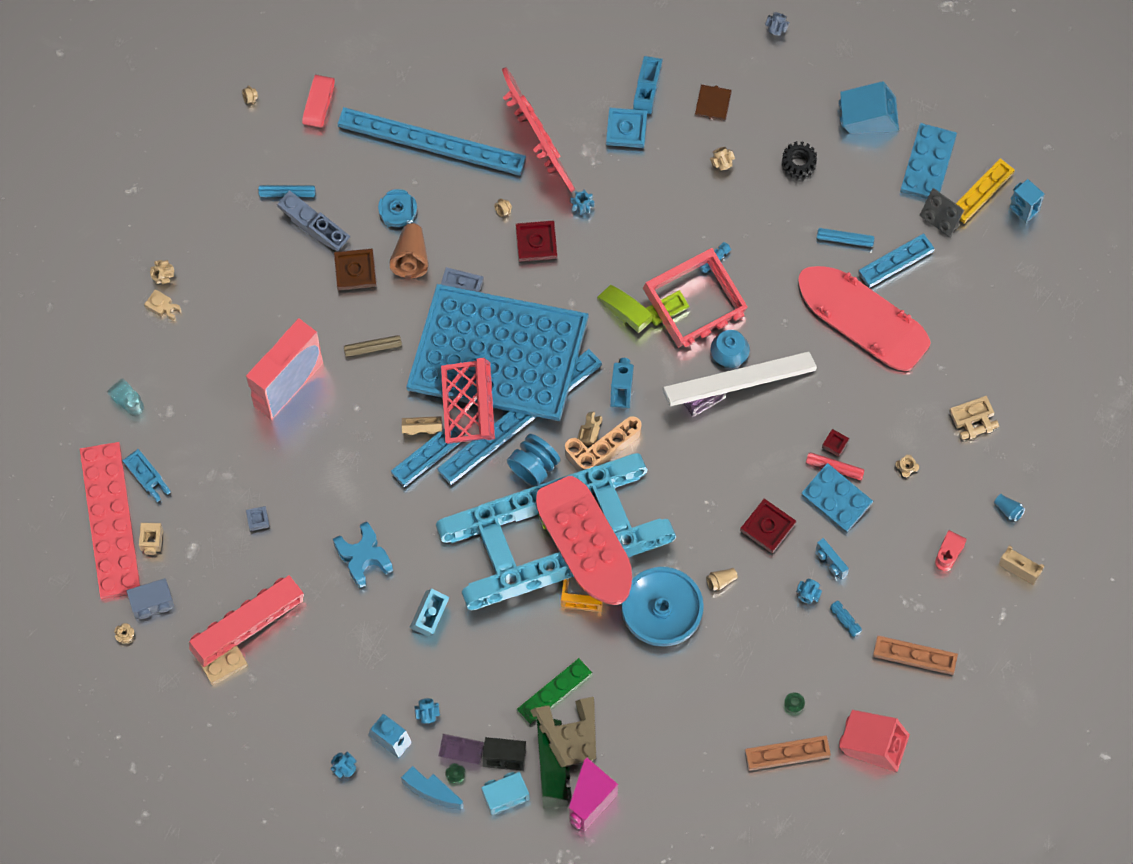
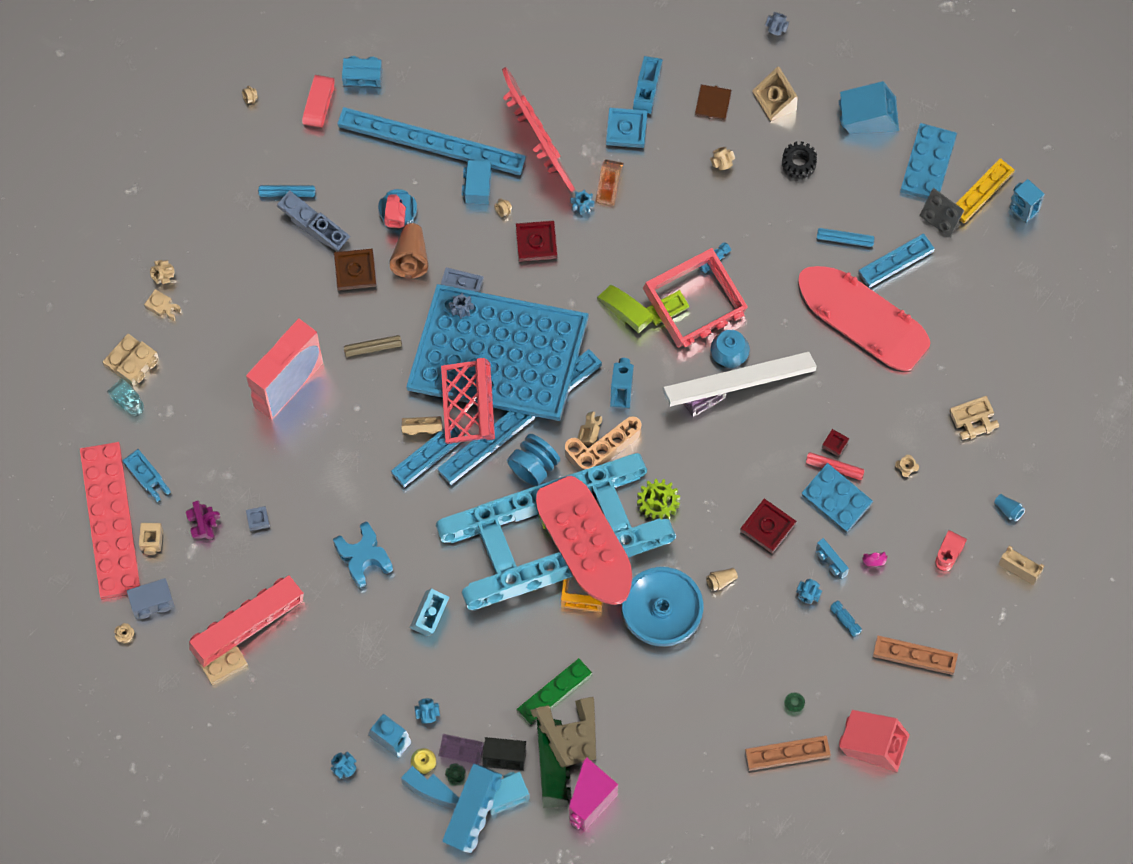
(131, 360): none -> tan plate
(205, 518): none -> magenta hips
(362, 71): none -> dark azure brick
(394, 212): none -> coral rock
(430, 760): none -> light yellow plate
(461, 305): none -> sand blue gear
(472, 808): none -> dark azure brick
(477, 182): none -> dark azure brick
(609, 182): none -> clear orange slope
(661, 492): none -> lime gear
(776, 95): none -> tan slope
(874, 559): none -> dark pink plate

